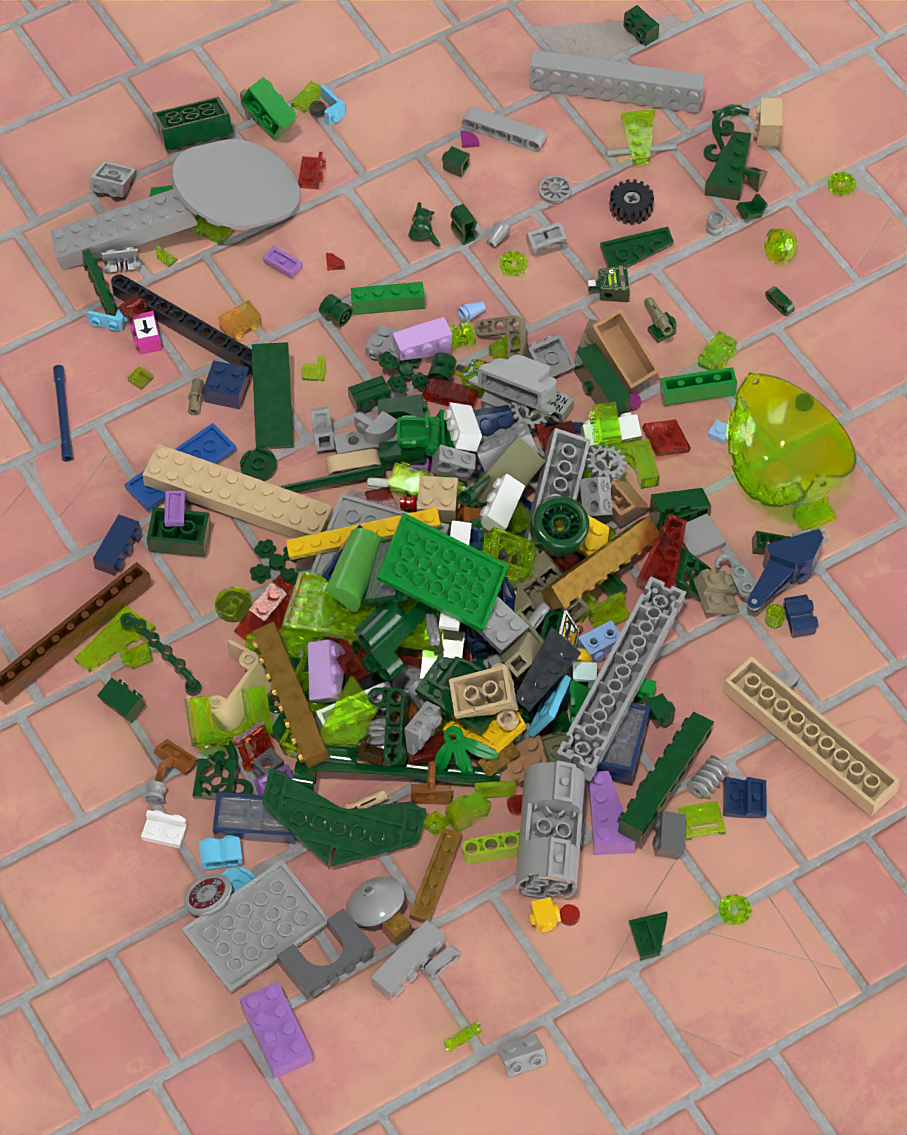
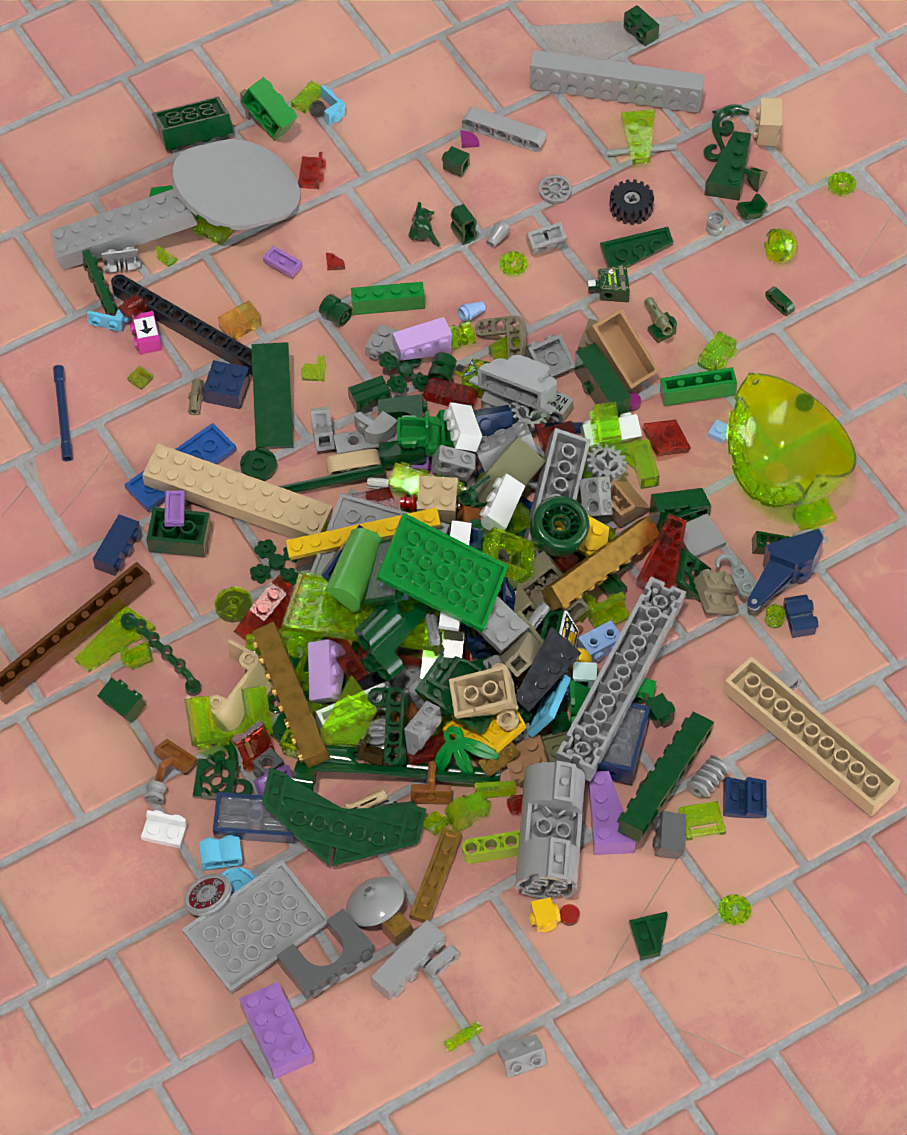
(112, 179): light grey plate -> none

